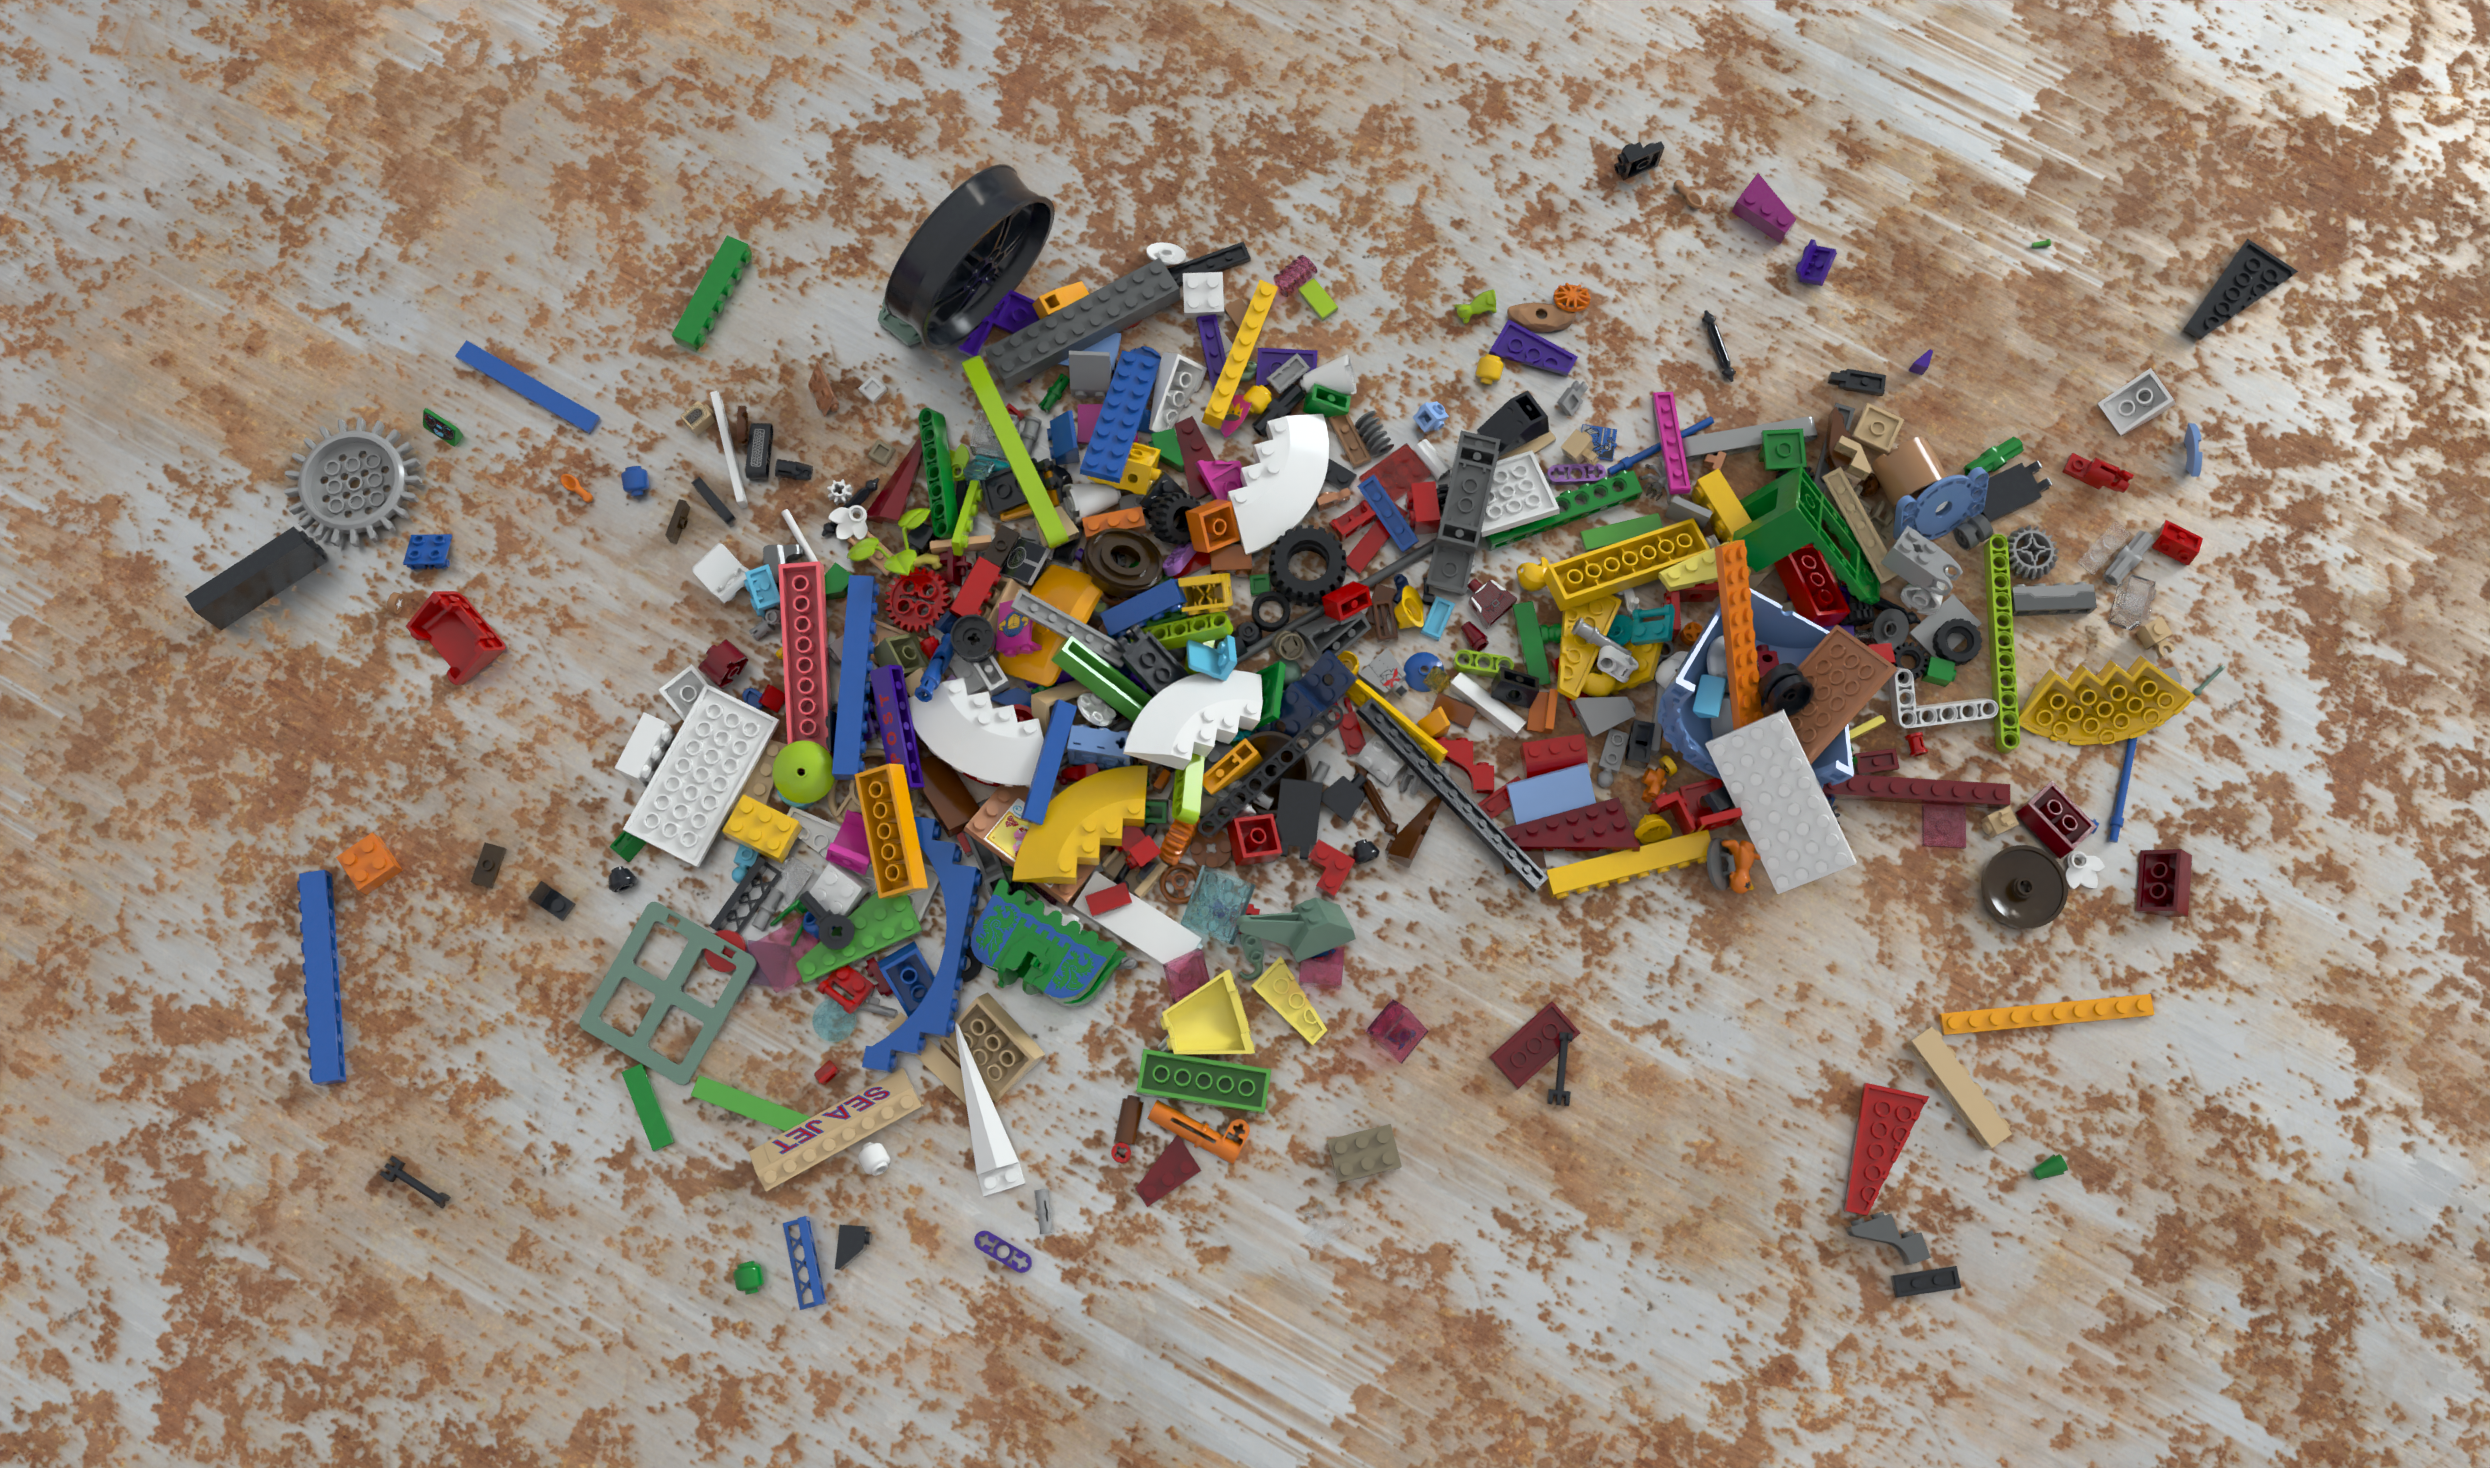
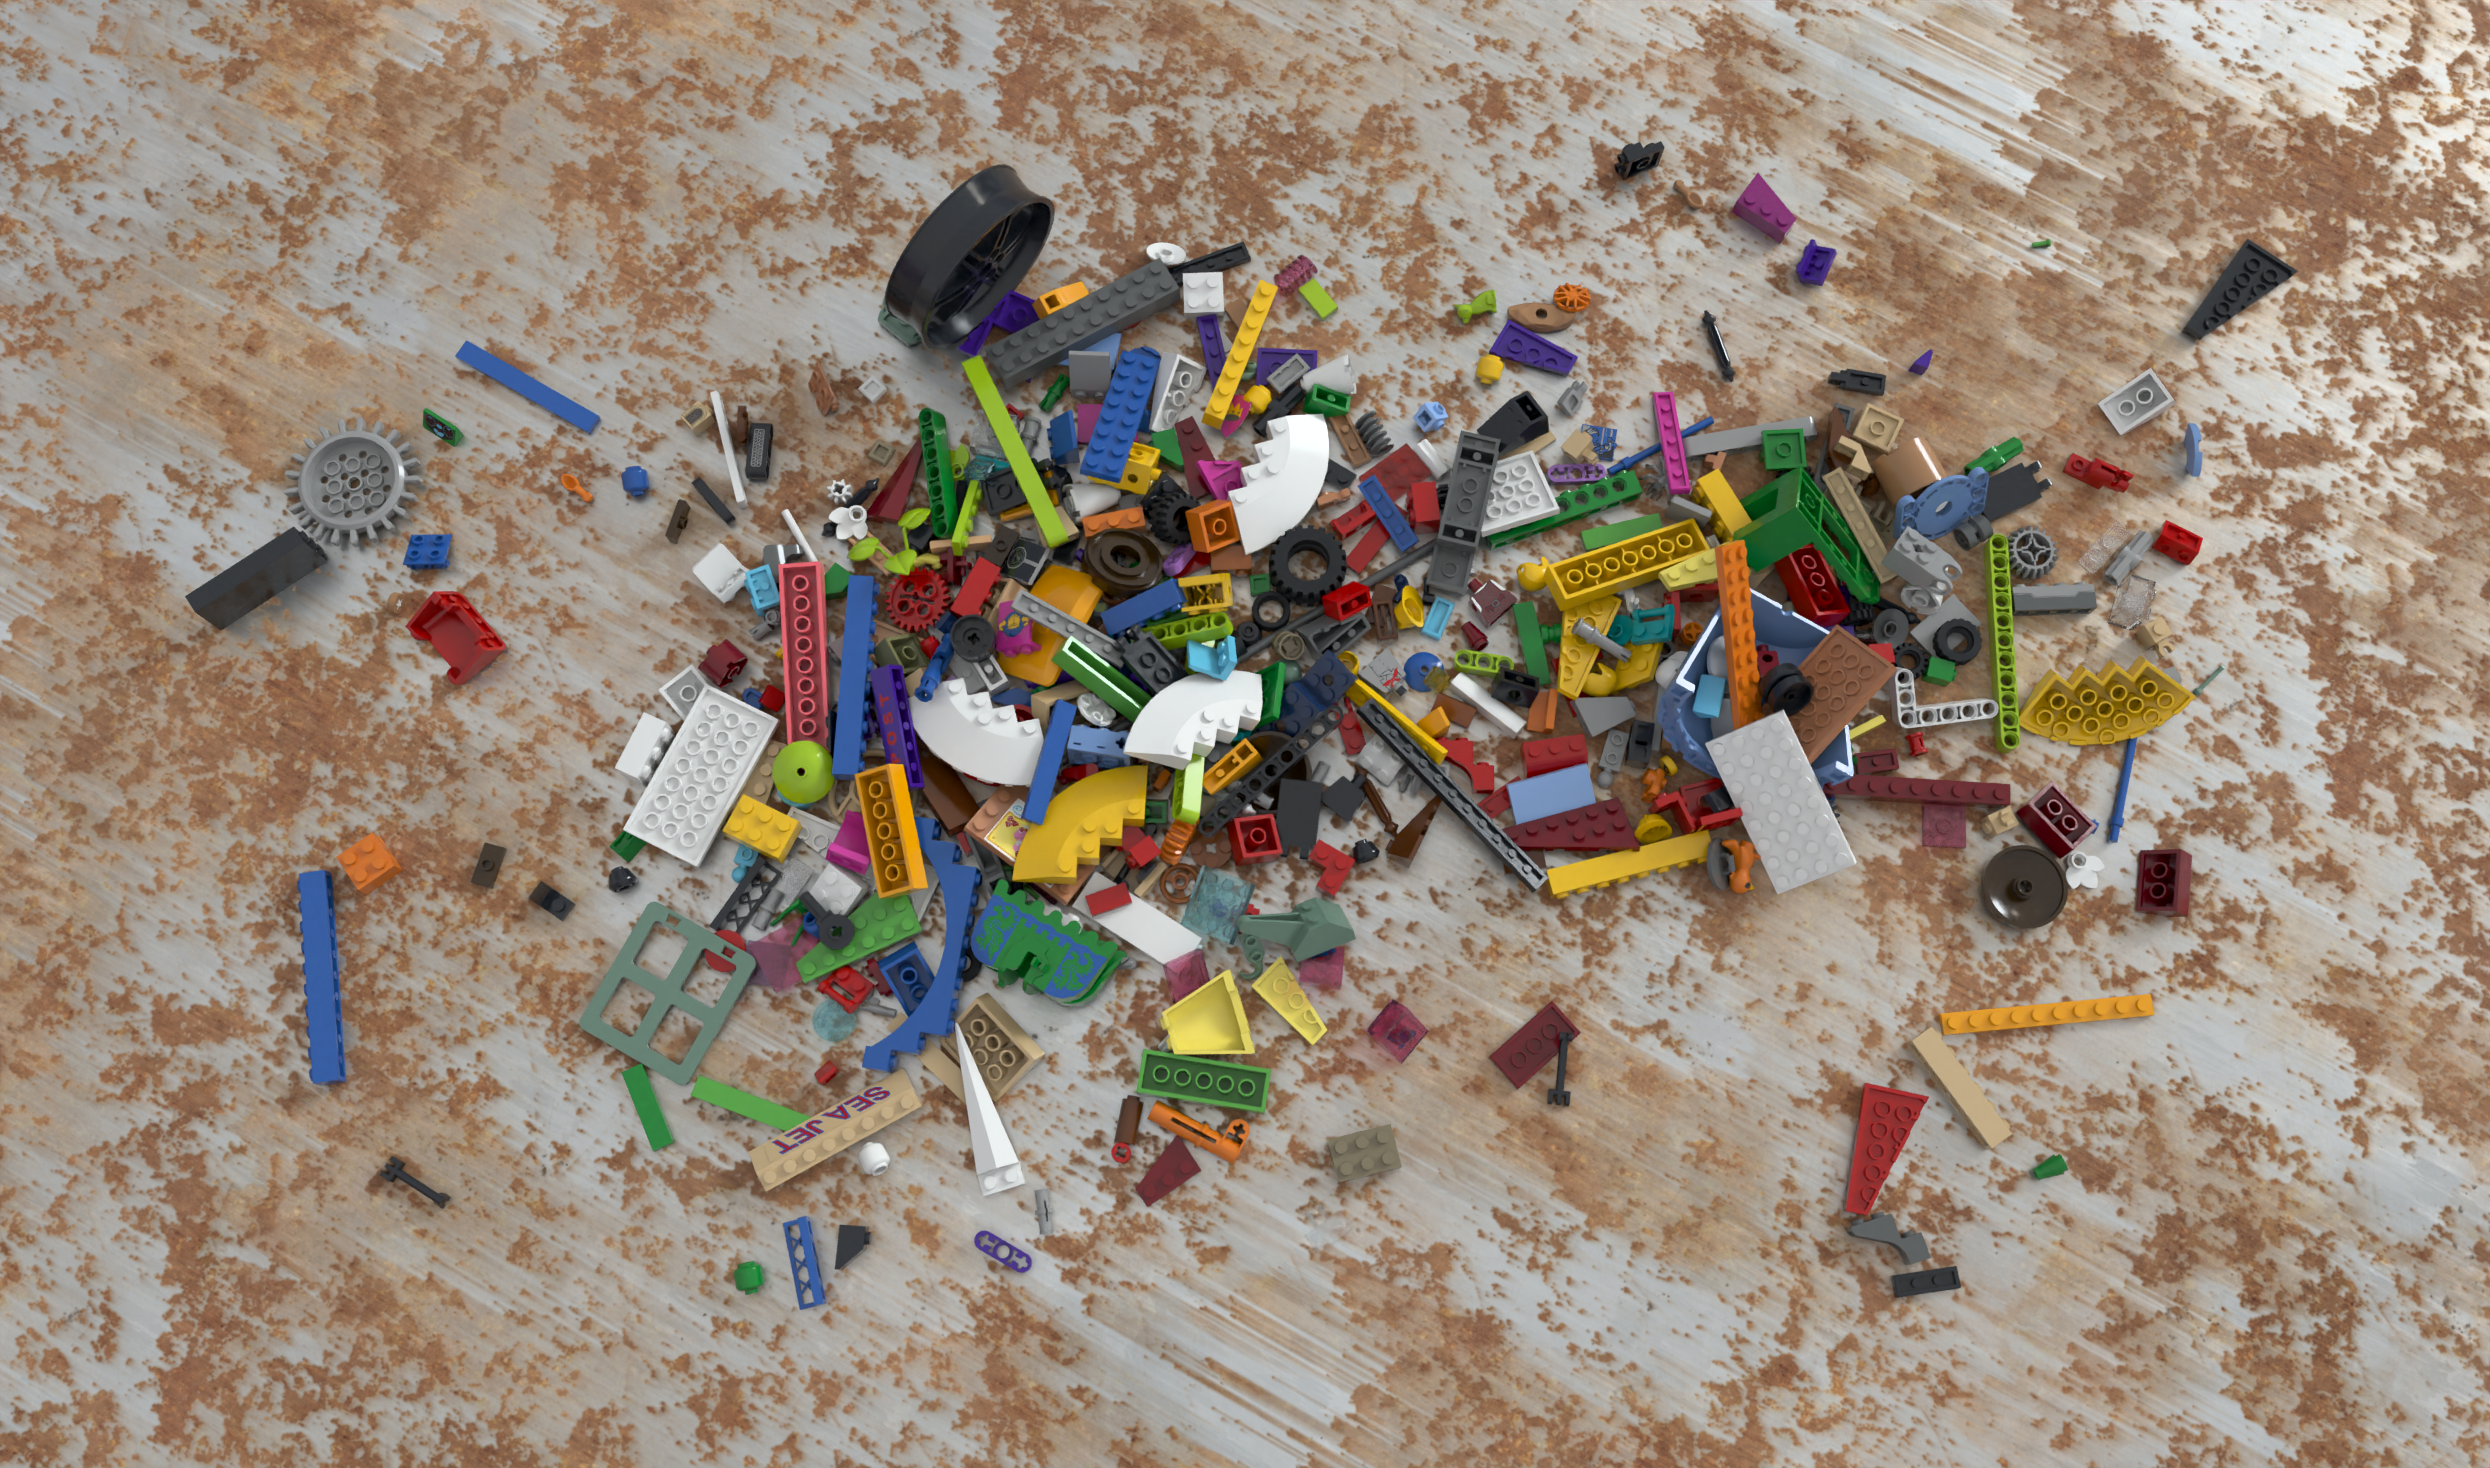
(712, 293): green brick -> none
(793, 470): black hinge -> none
(1619, 665): white piece -> none

